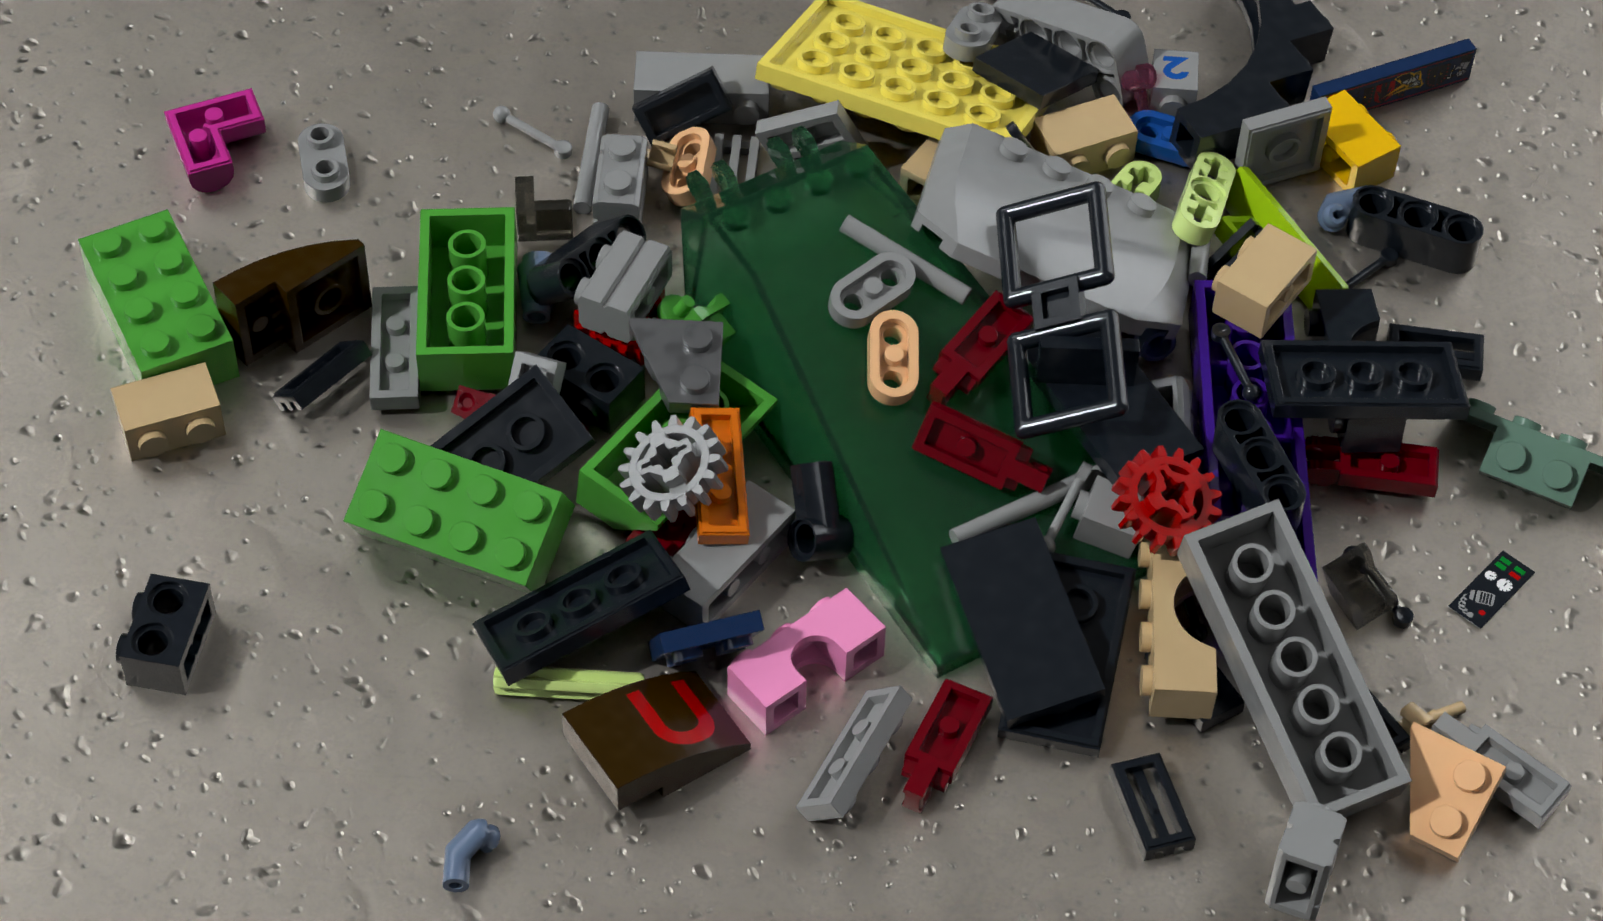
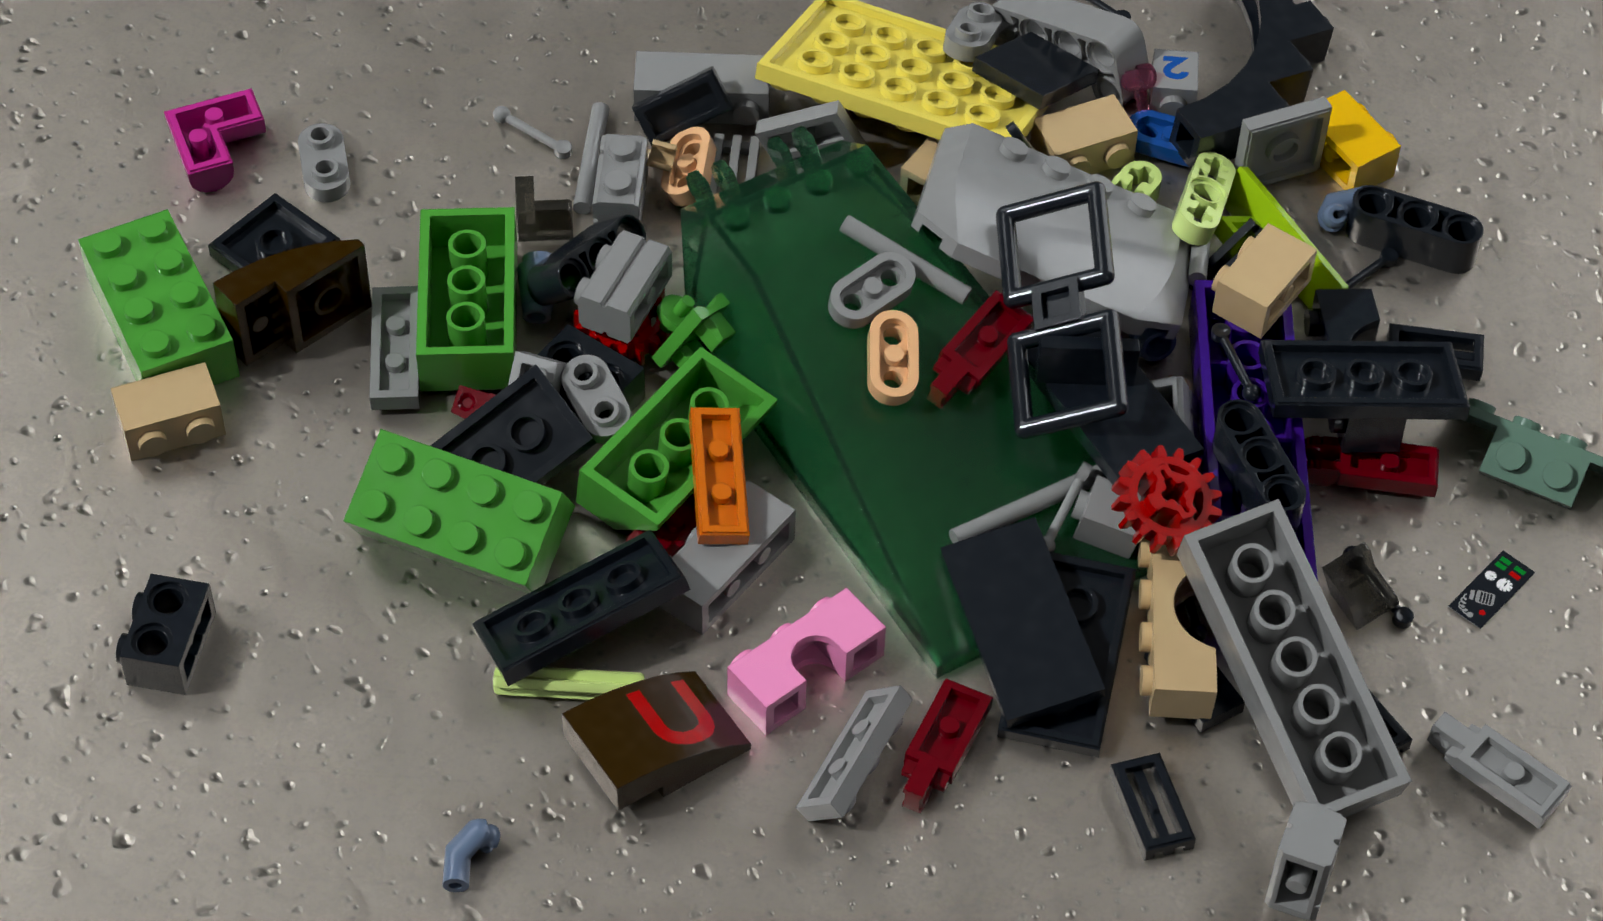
(265, 232): none -> black tile
(321, 375): black tile -> none
(595, 396): none -> light grey plate
(673, 468): light grey gear -> none
(682, 360): flat silver wing -> none
(724, 635): dark blue plate -> none
(818, 527): black piece -> none
(979, 450): dark red hinge -> none
(1405, 76): dark blue tile -> none
(1413, 713): tan hand -> none
(1448, 791): light nougat wing -> none

